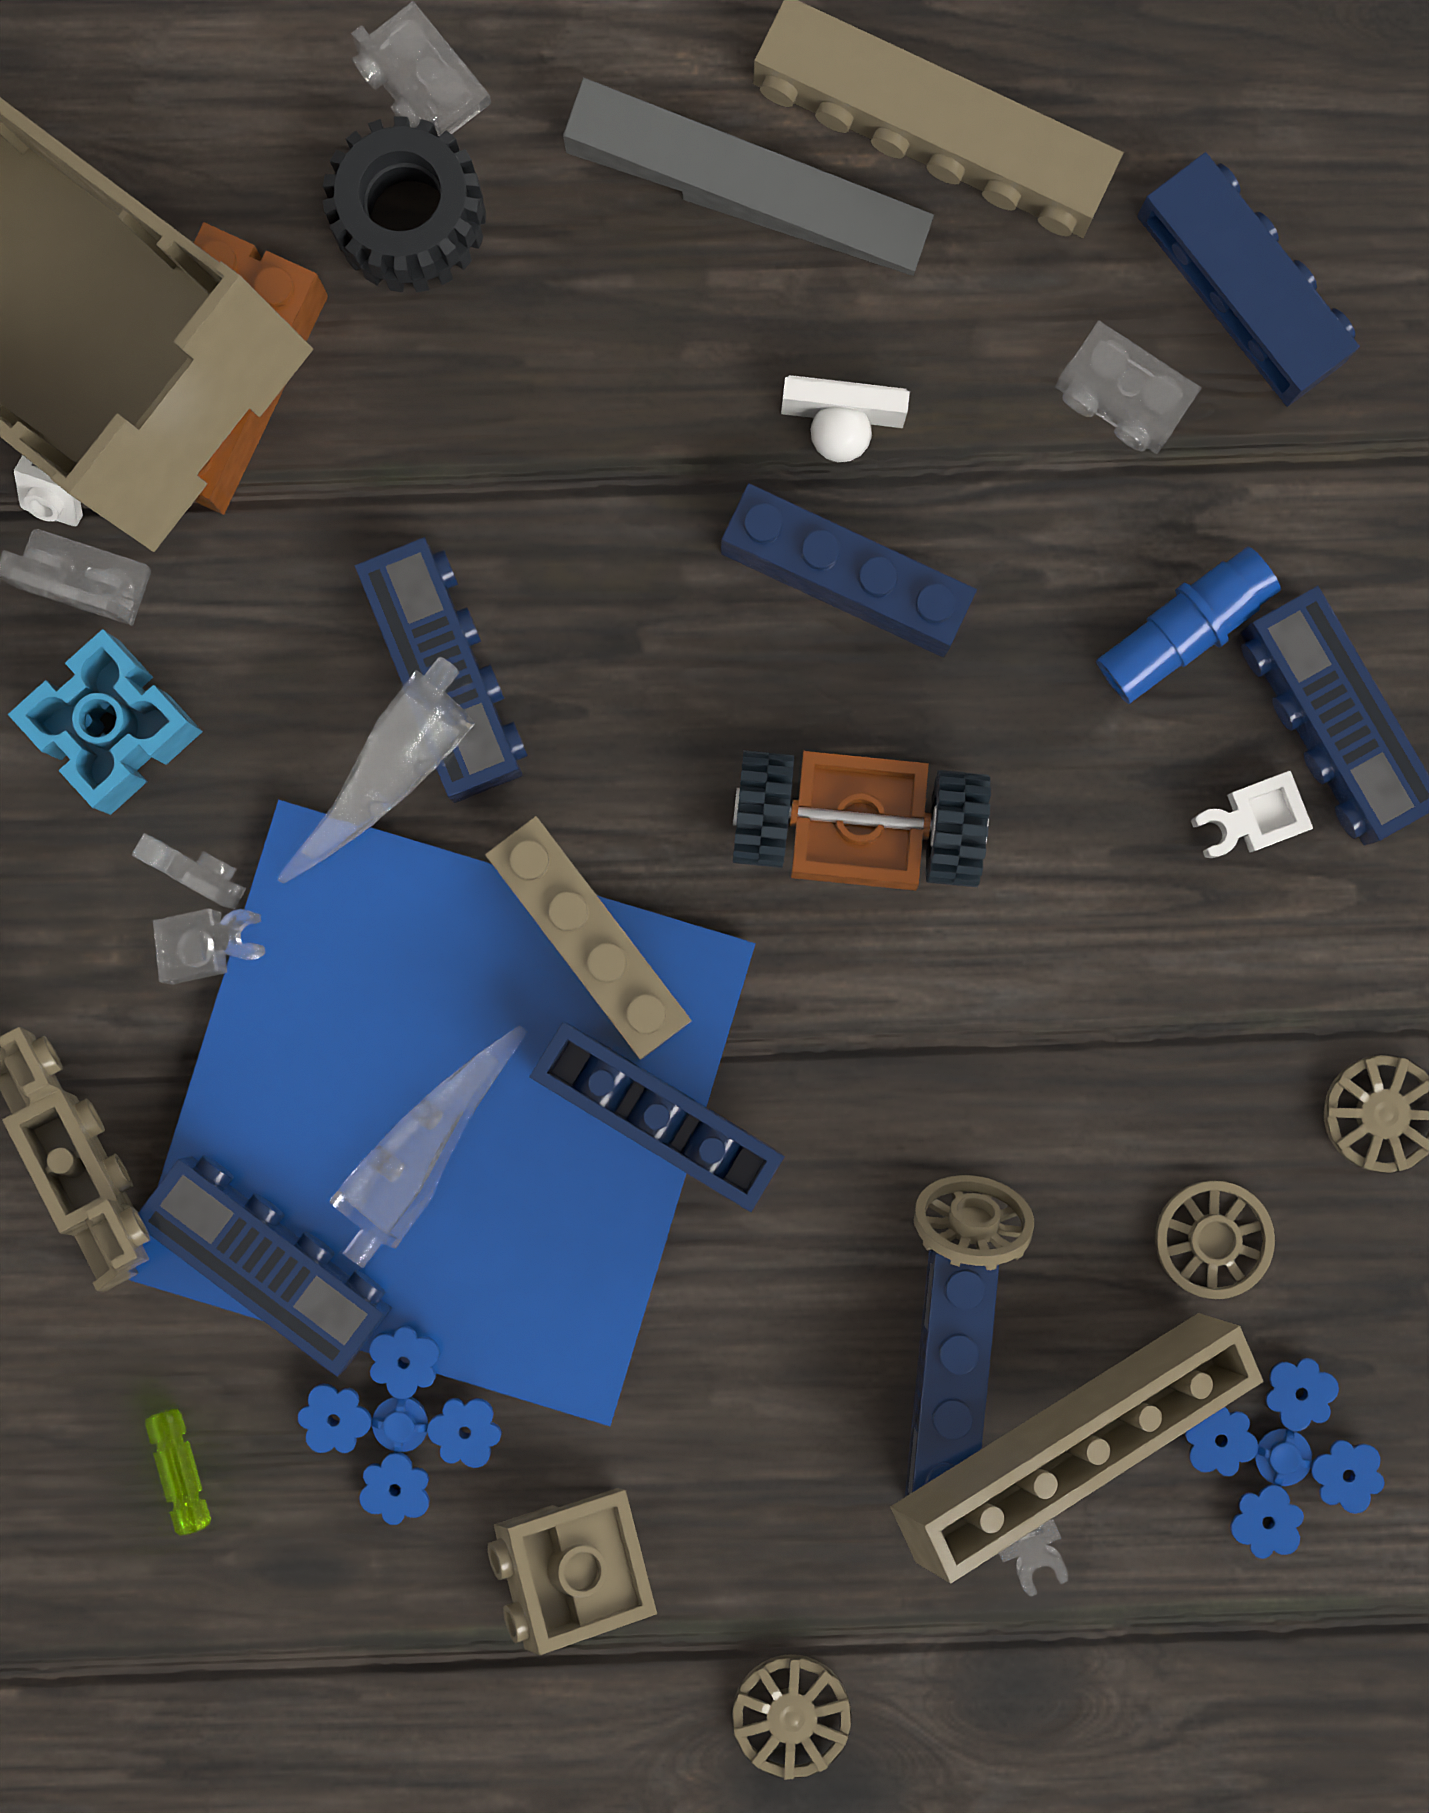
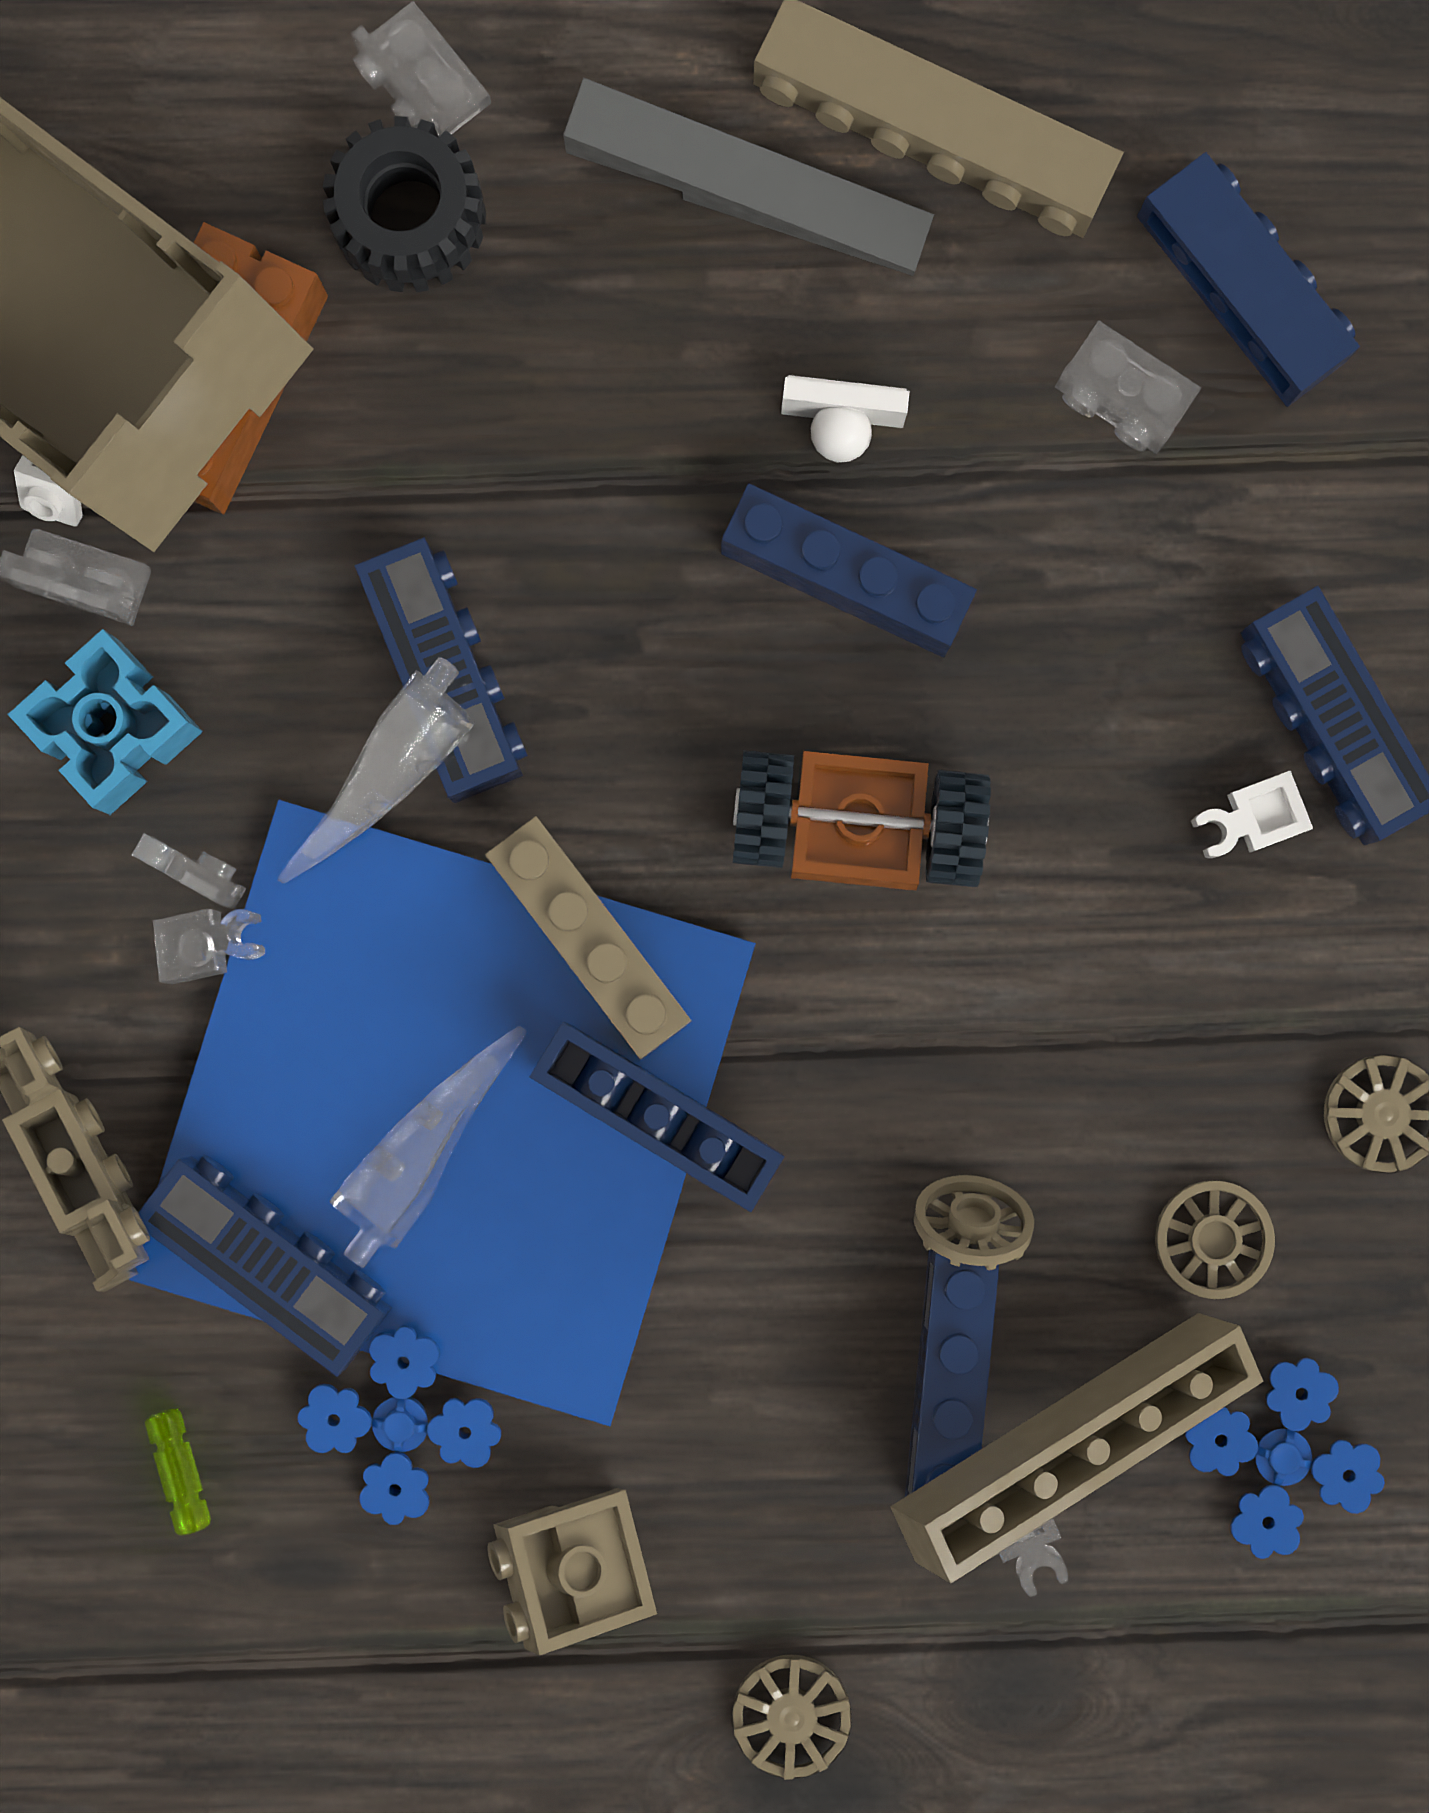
(1189, 624): blue piece -> none

